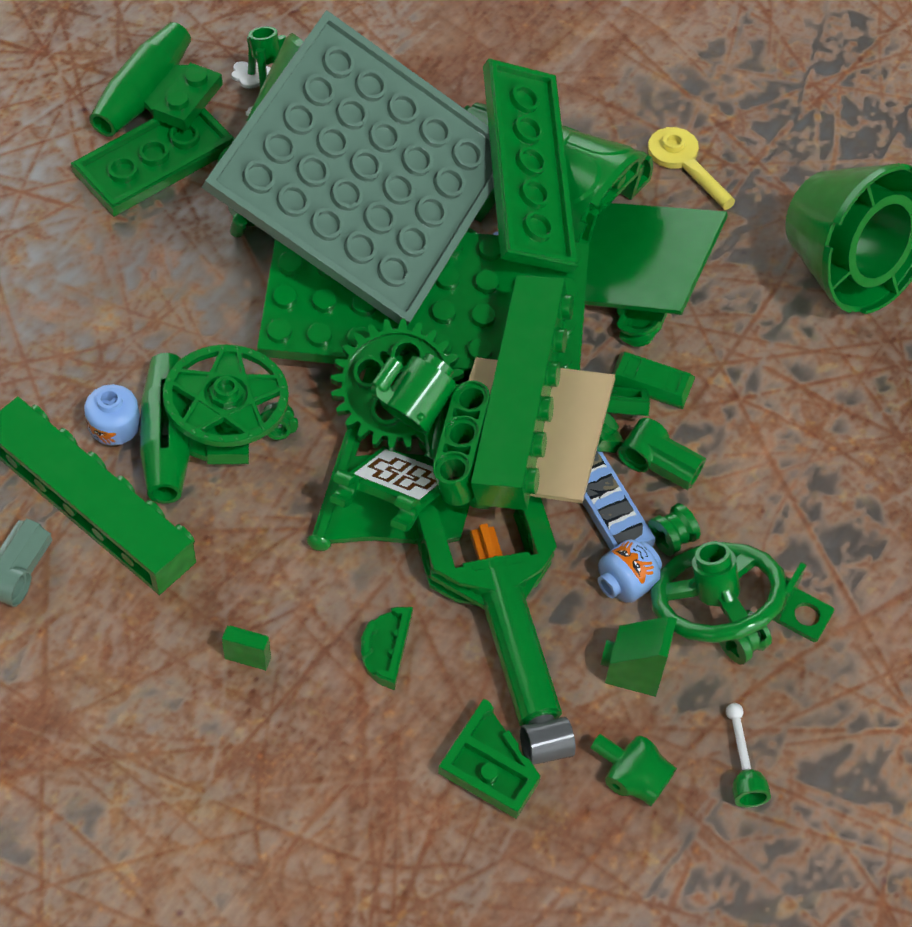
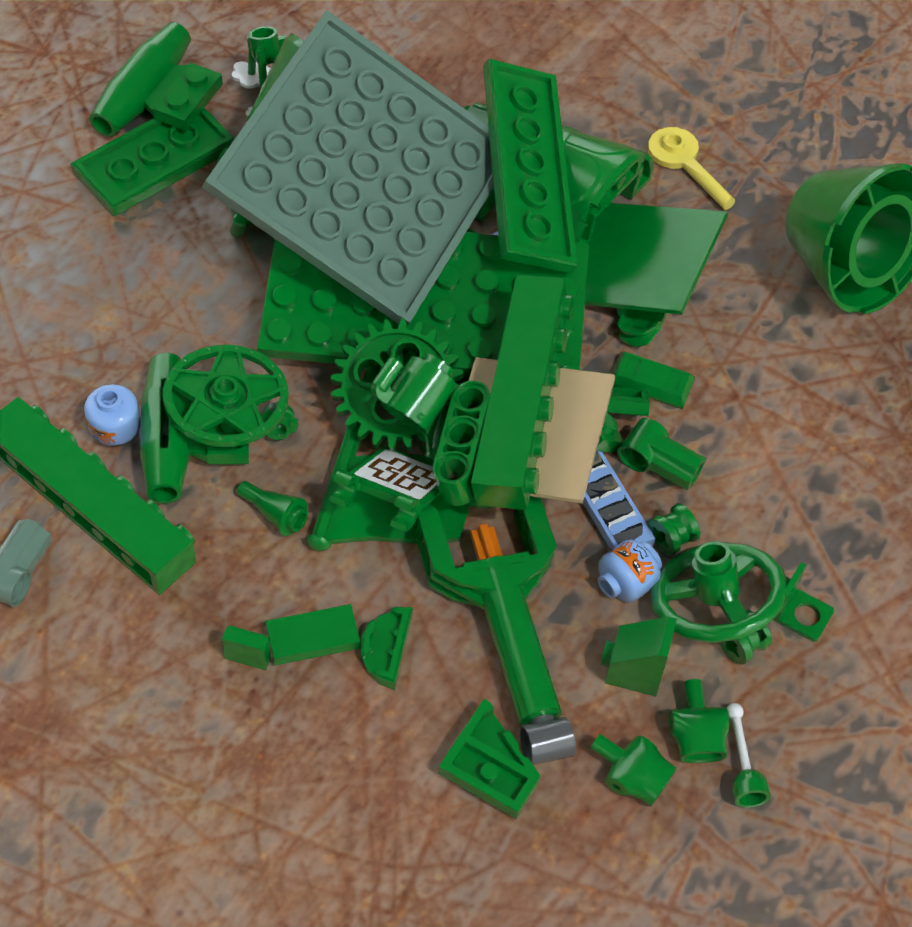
(283, 511): none -> green cone
(313, 634): none -> green tile
(699, 729): none -> green piece

